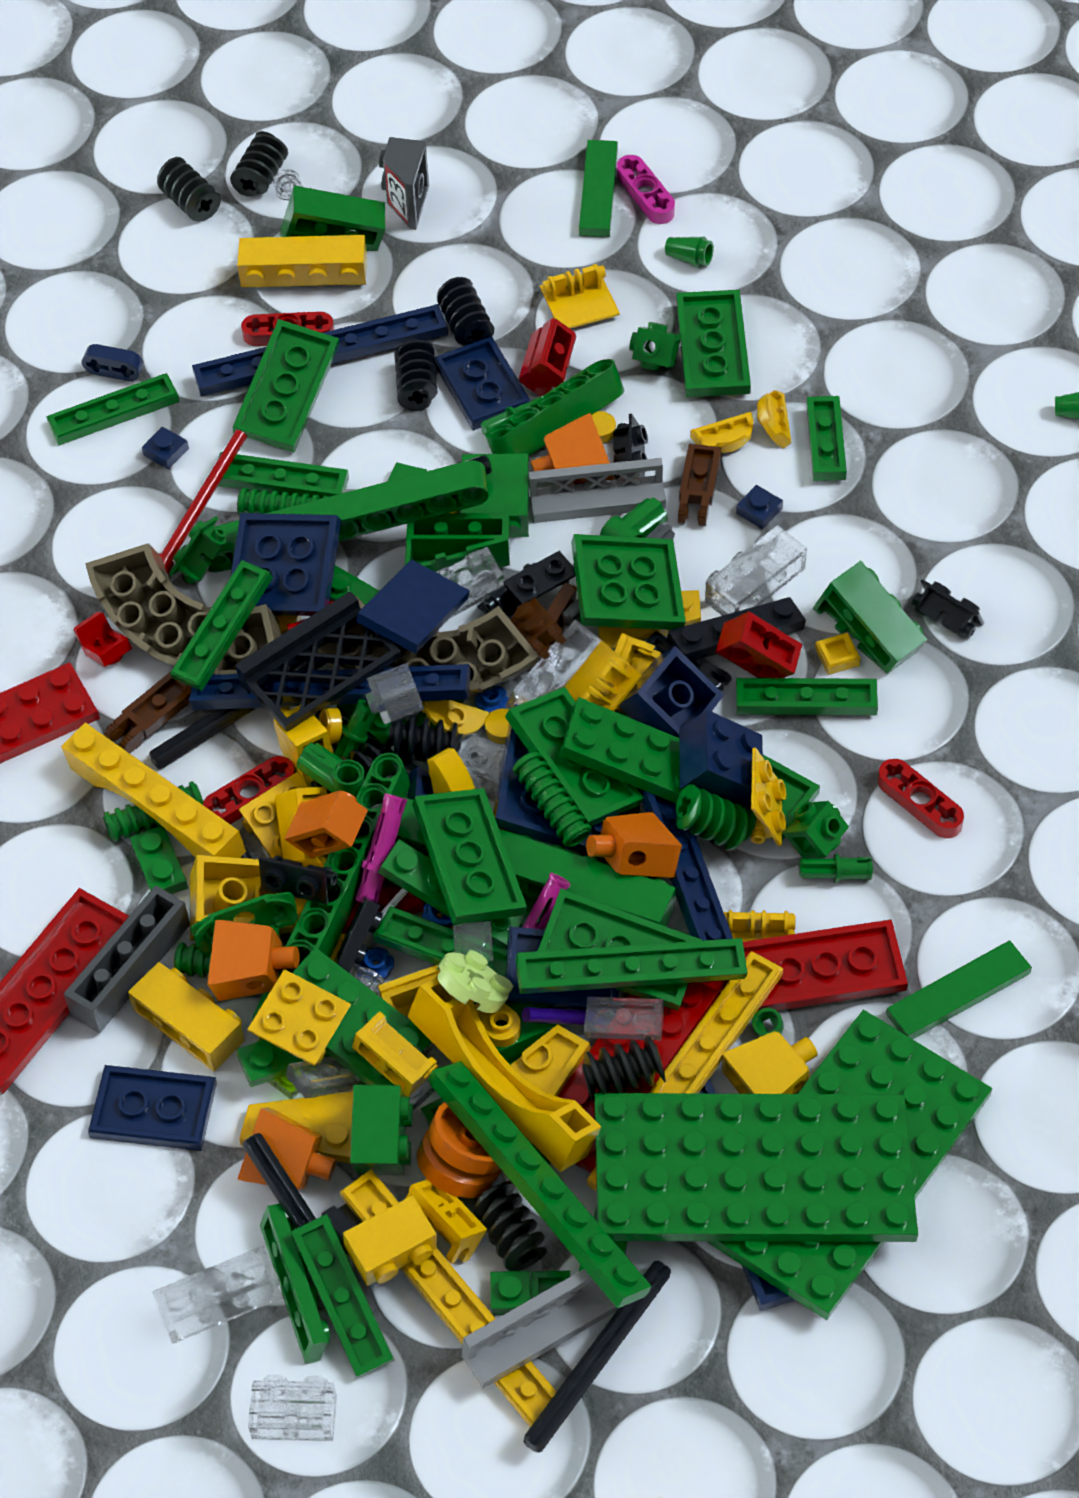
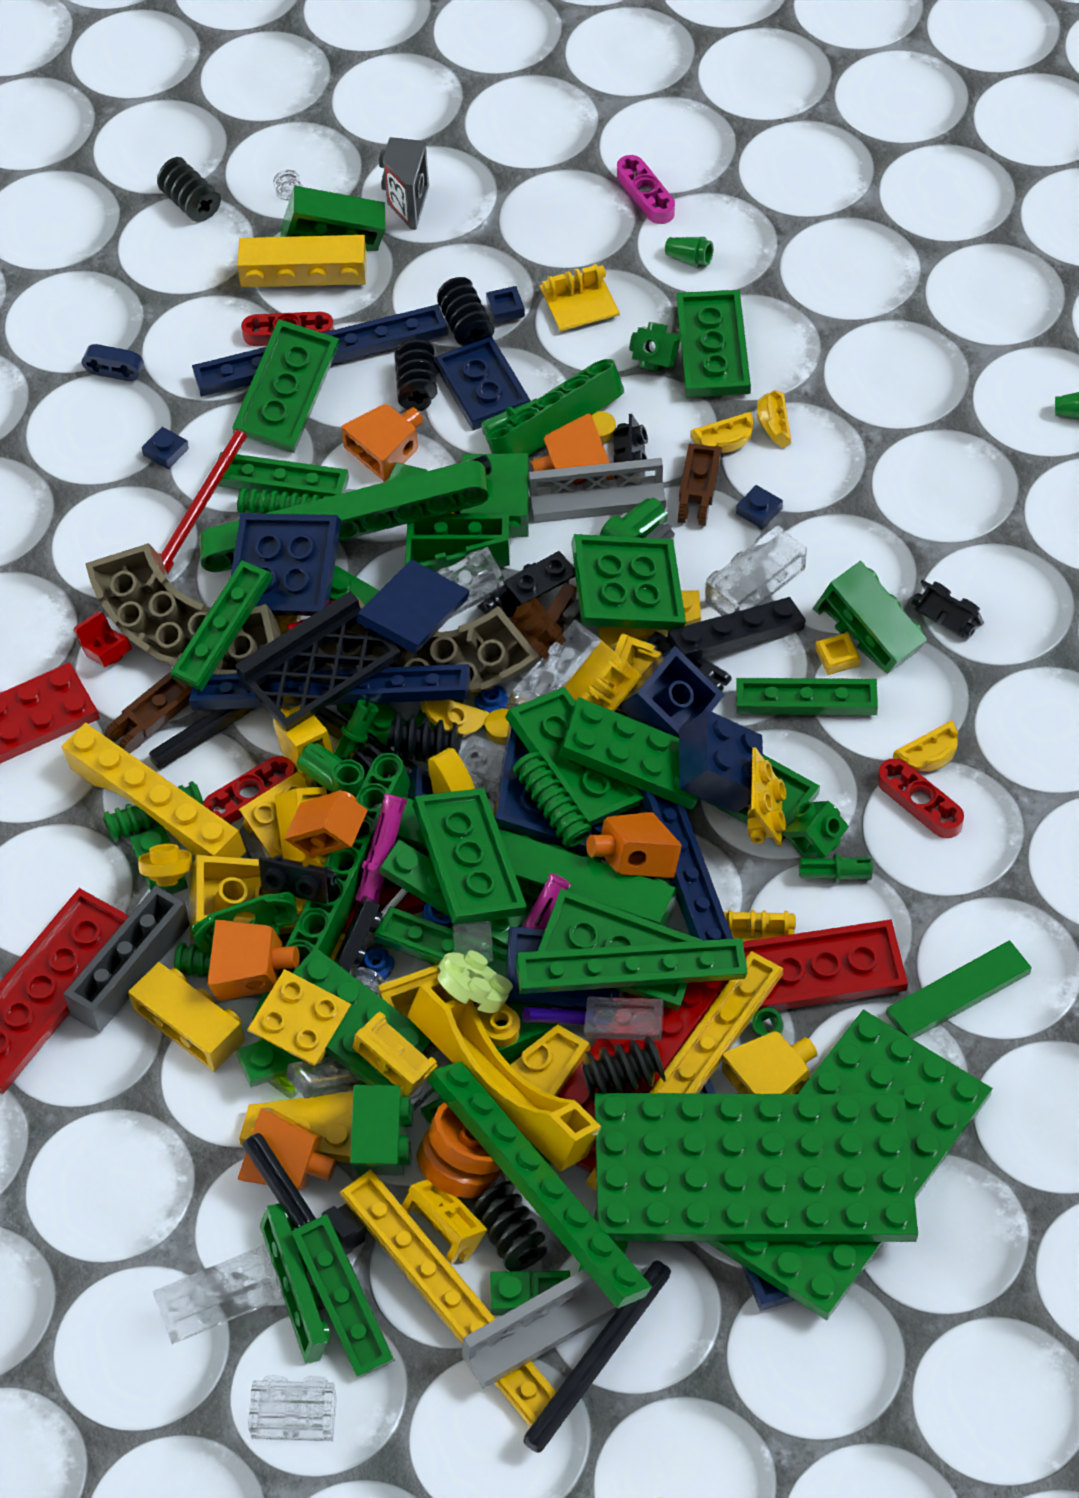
(112, 409): green tile -> none
(152, 1107): dark blue tile -> none
(165, 864): none -> yellow plate
(204, 540): green hinge -> none
(259, 164): pearl dark grey piece -> none
(332, 721): yellow tile -> none
(382, 438): none -> orange torso
(390, 1241): yellow brick -> none
(393, 694): clear brick -> none
(505, 304): none -> dark blue plate
(547, 357): red brick -> none
(598, 188): green tile -> none
(713, 817): green piece -> none
(758, 647): red brick -> none
(826, 438): green plate -> none
(930, 750): none -> yellow plate

